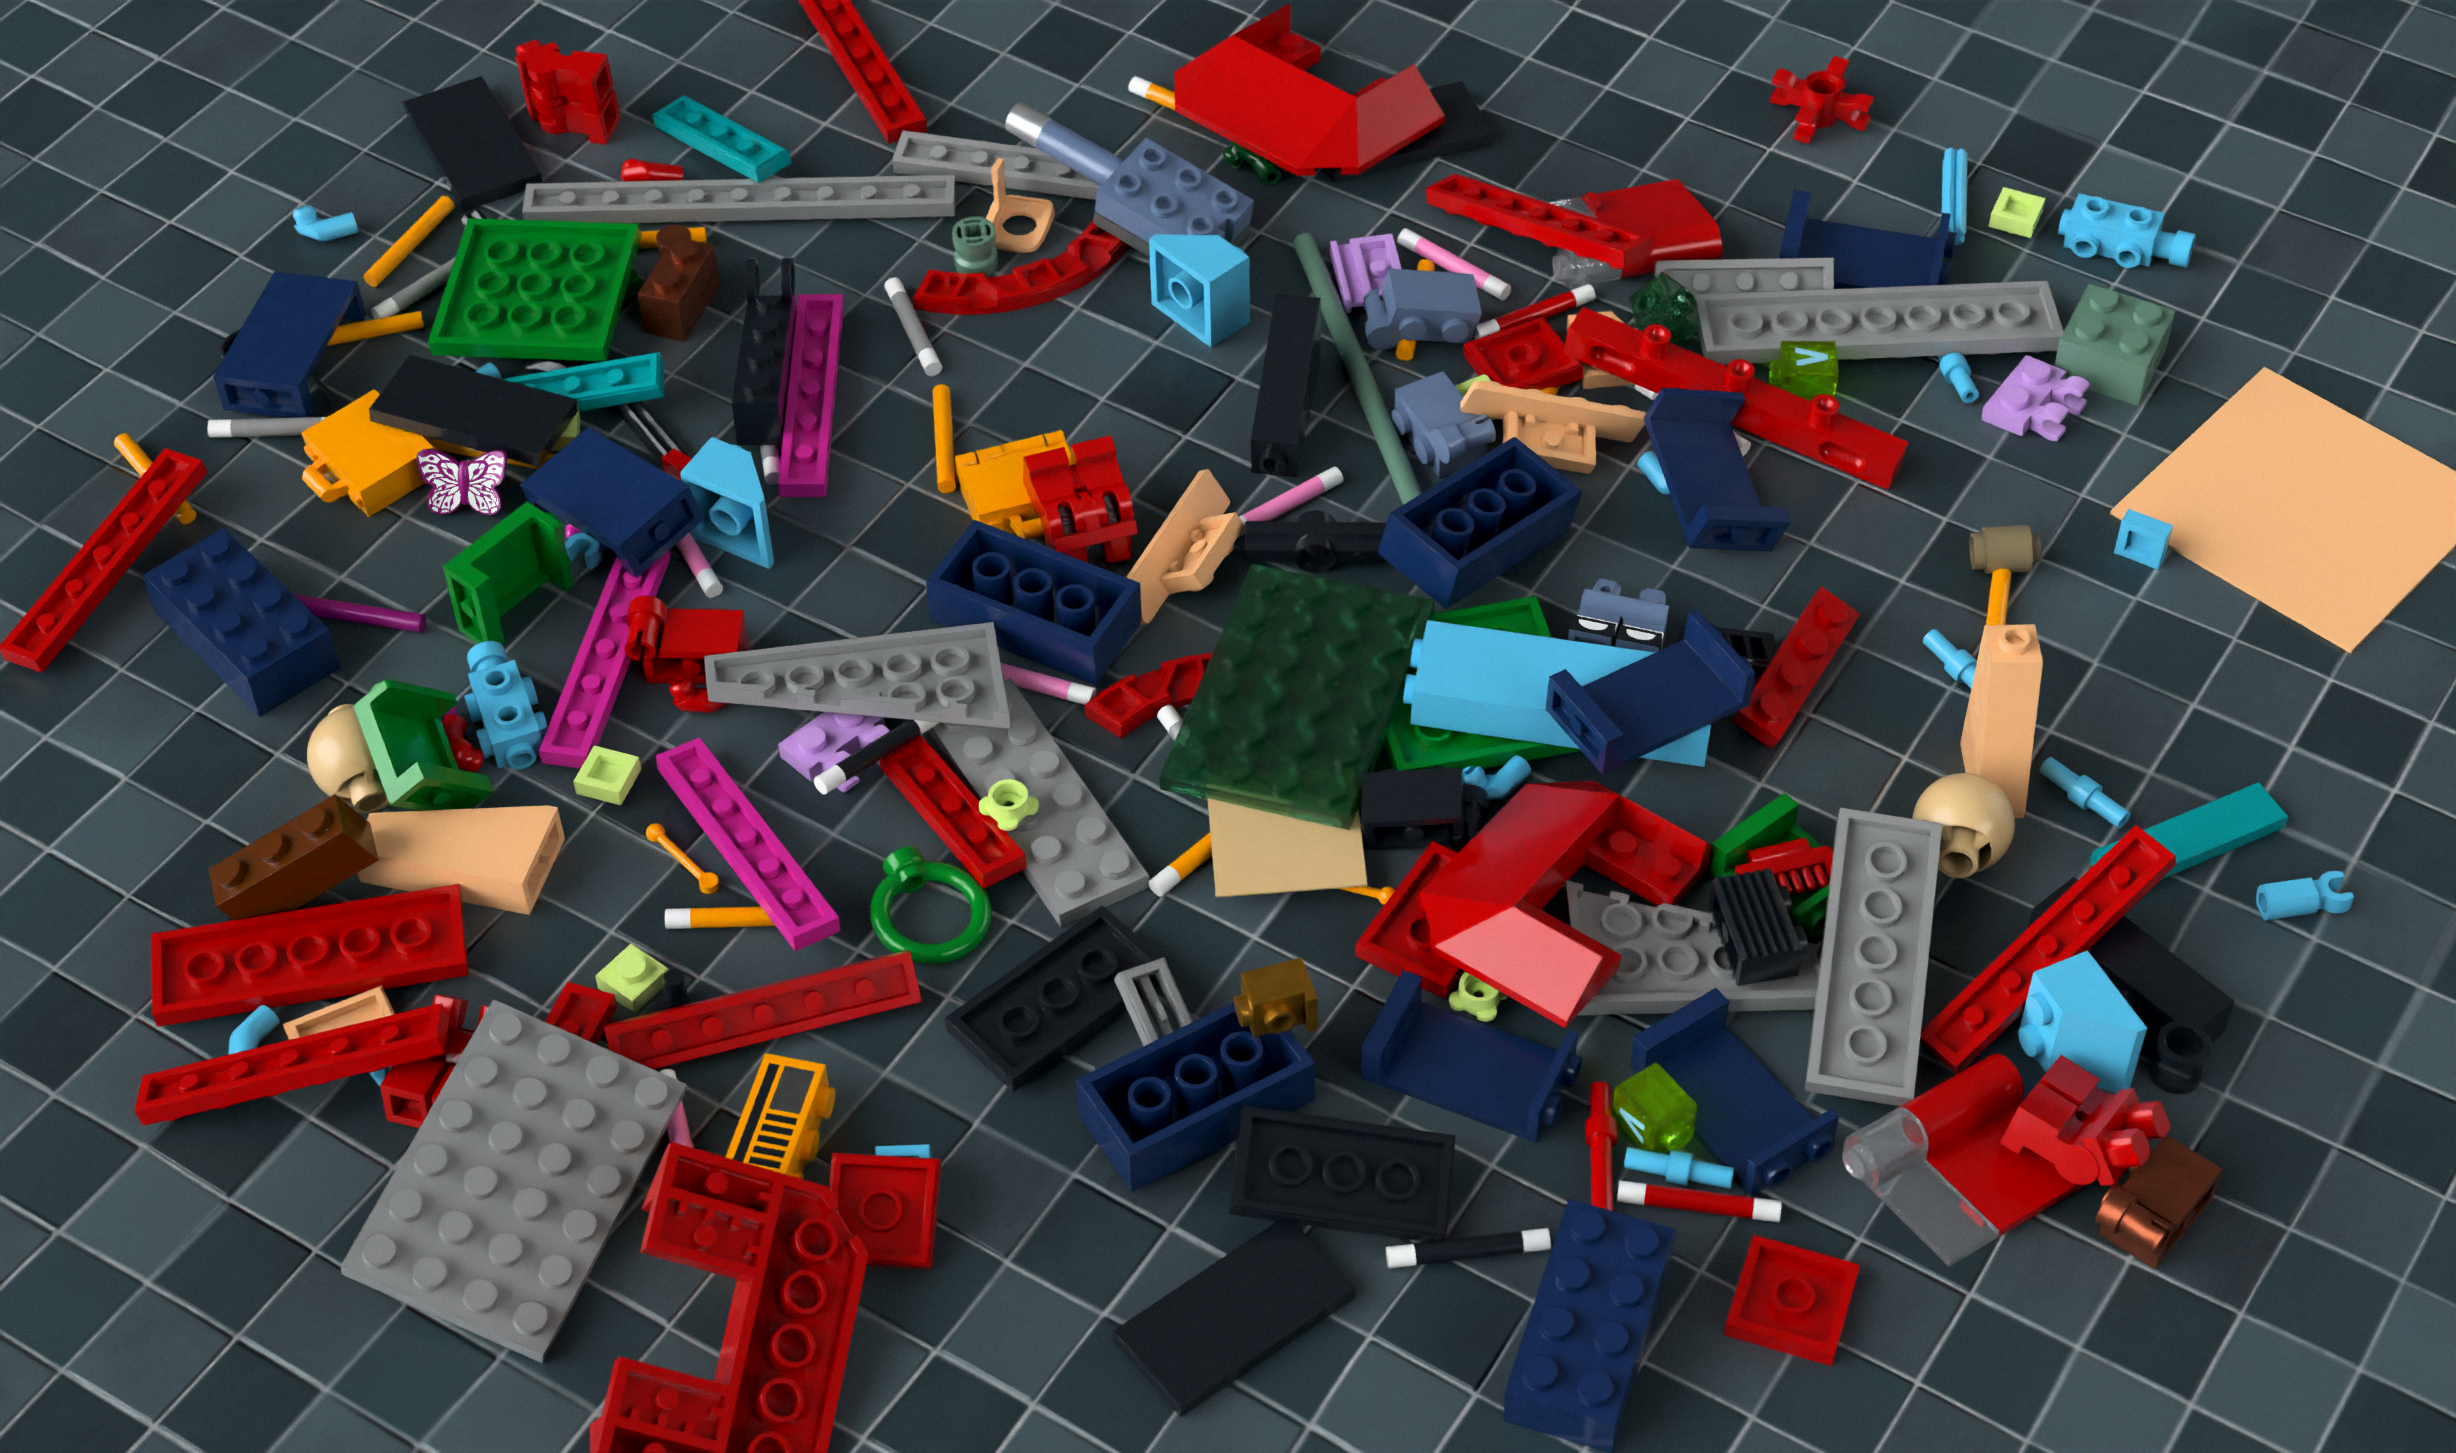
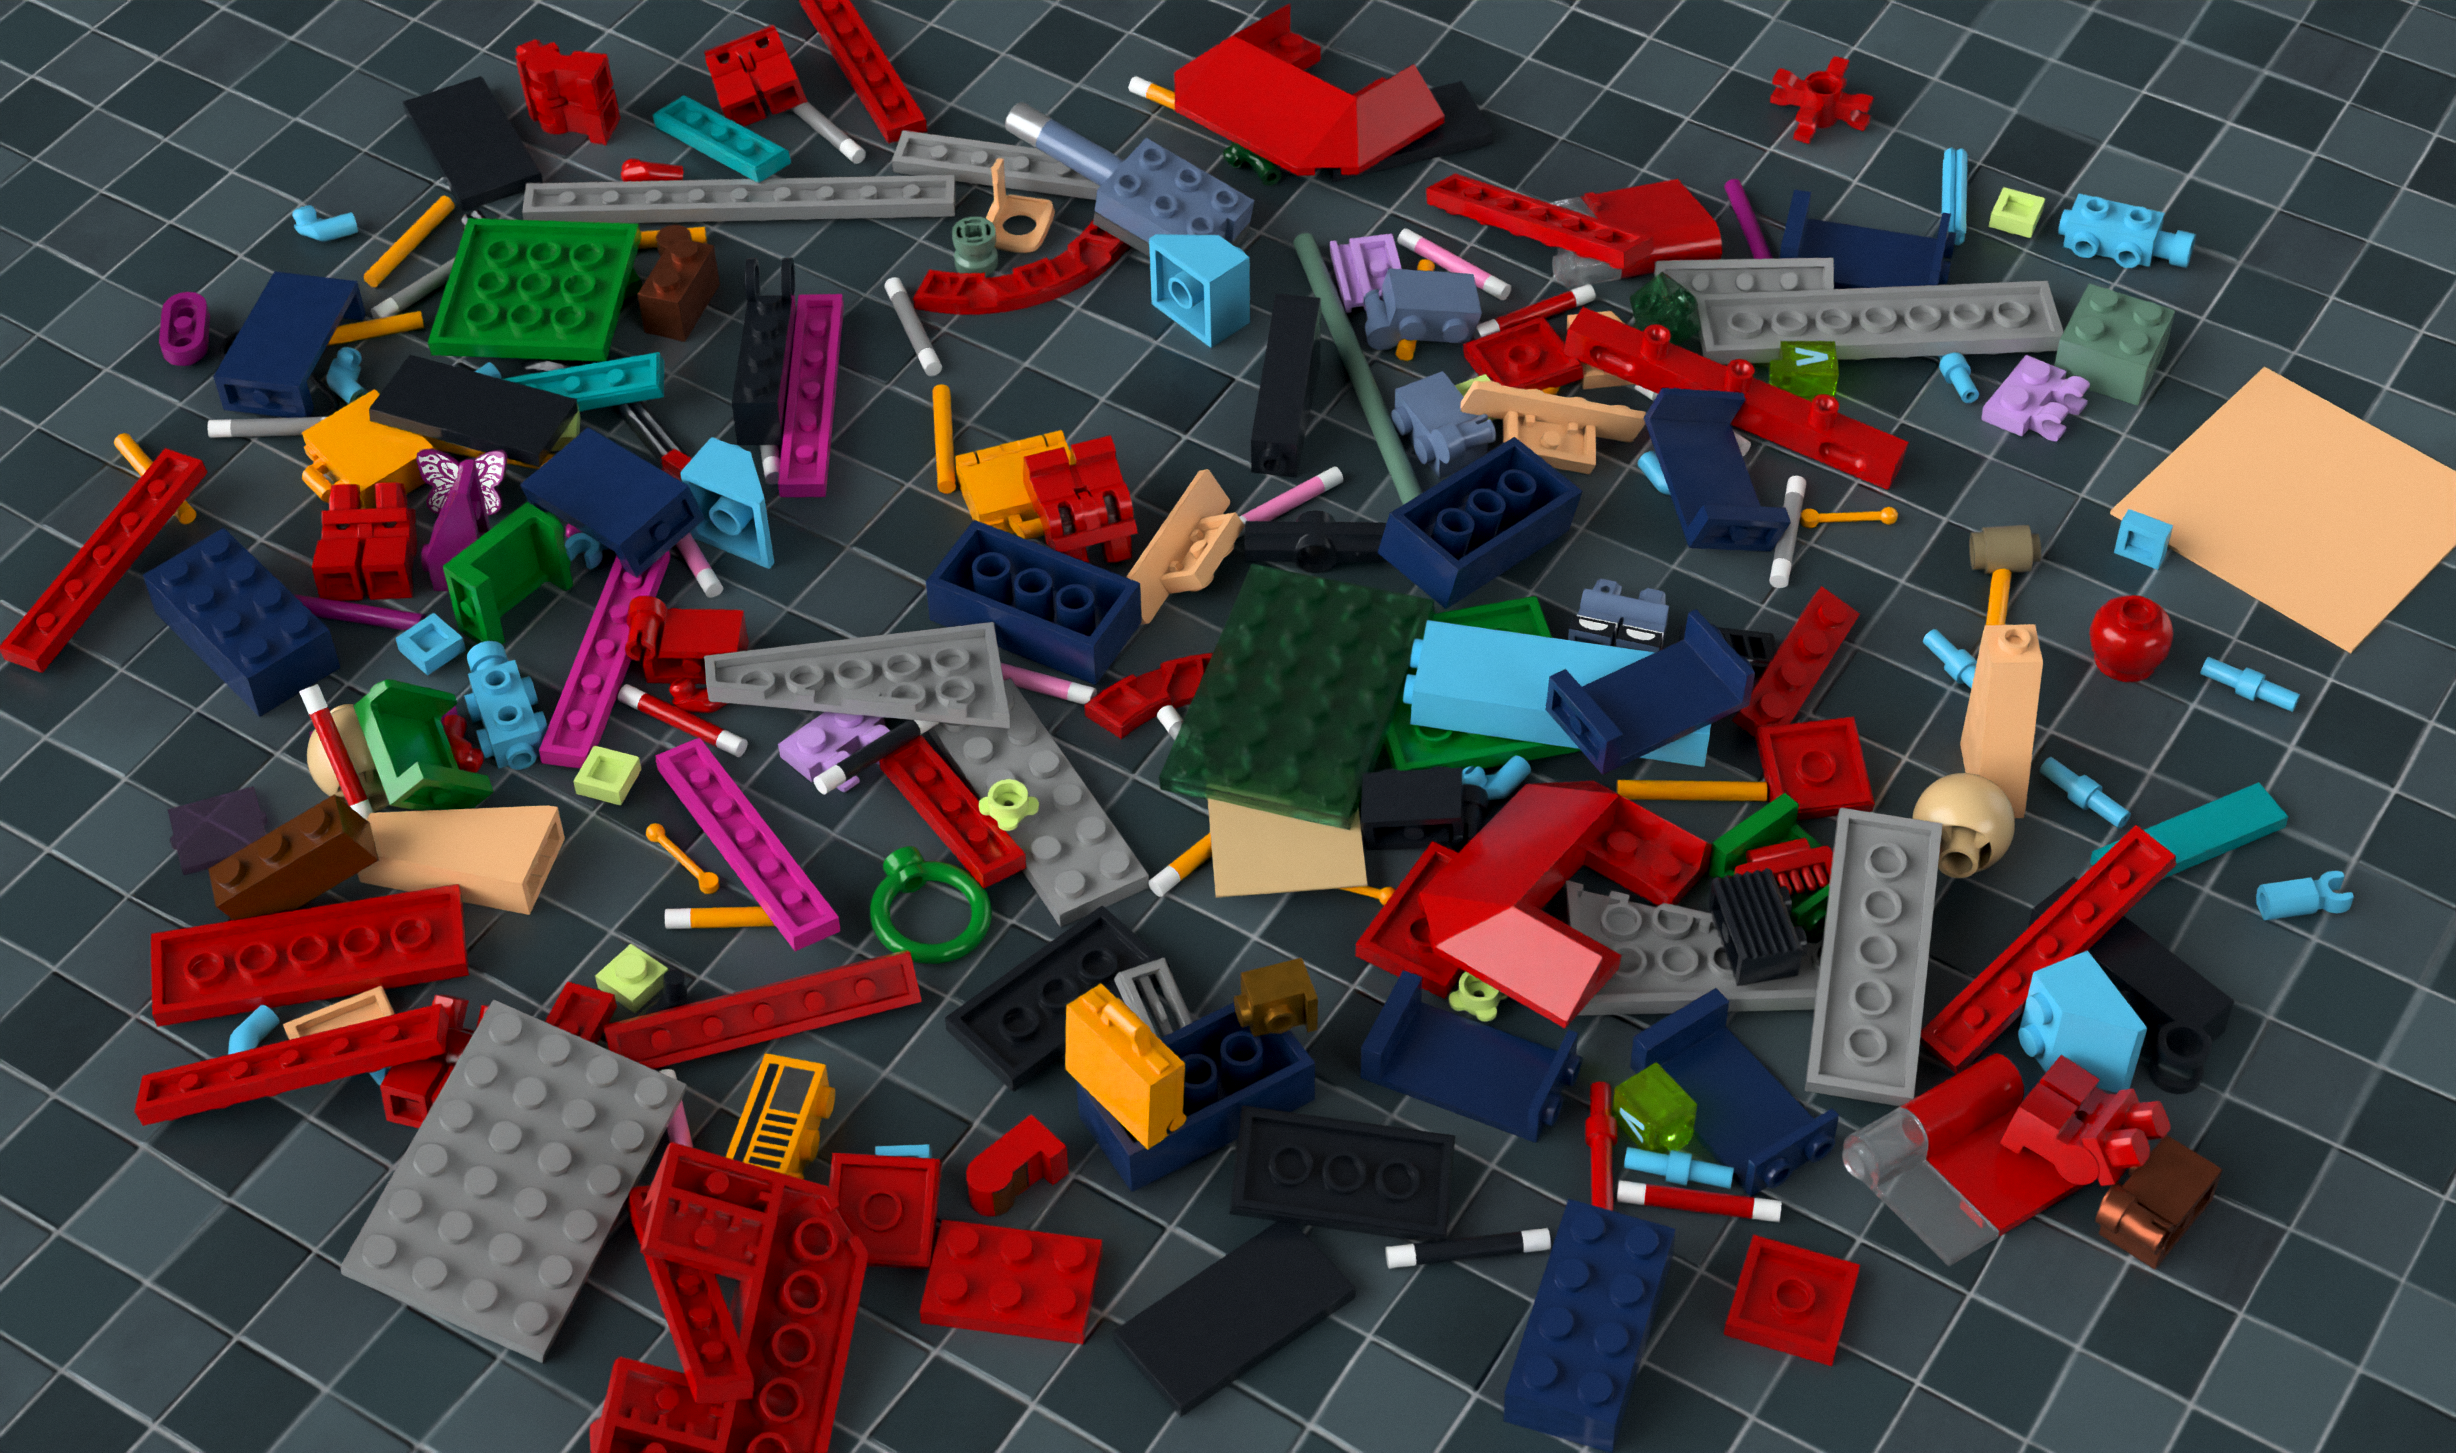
(184, 328): none -> magenta plate
(215, 828): none -> clear purple piece
(336, 750): none -> red bar
(344, 375): none -> medium azure arm
(366, 545): none -> red hips
(430, 644): none -> medium azure plate
(457, 526): none -> magenta slope
(682, 720): none -> red bar
(697, 1322): none -> red plate
(754, 76): none -> red hips
(830, 132): none -> light grey bar
(1011, 1281): none -> red plate
(1015, 1165): none -> red leg
(1124, 1065): none -> light orange piece
(1692, 790): none -> light orange bar
(1747, 220): none -> magenta bar
(1785, 546): none -> bar
(1810, 517): none -> light orange hinge
(1816, 766): none -> red tile
(2130, 637): none -> red piece
(2250, 684): none -> medium azure bar

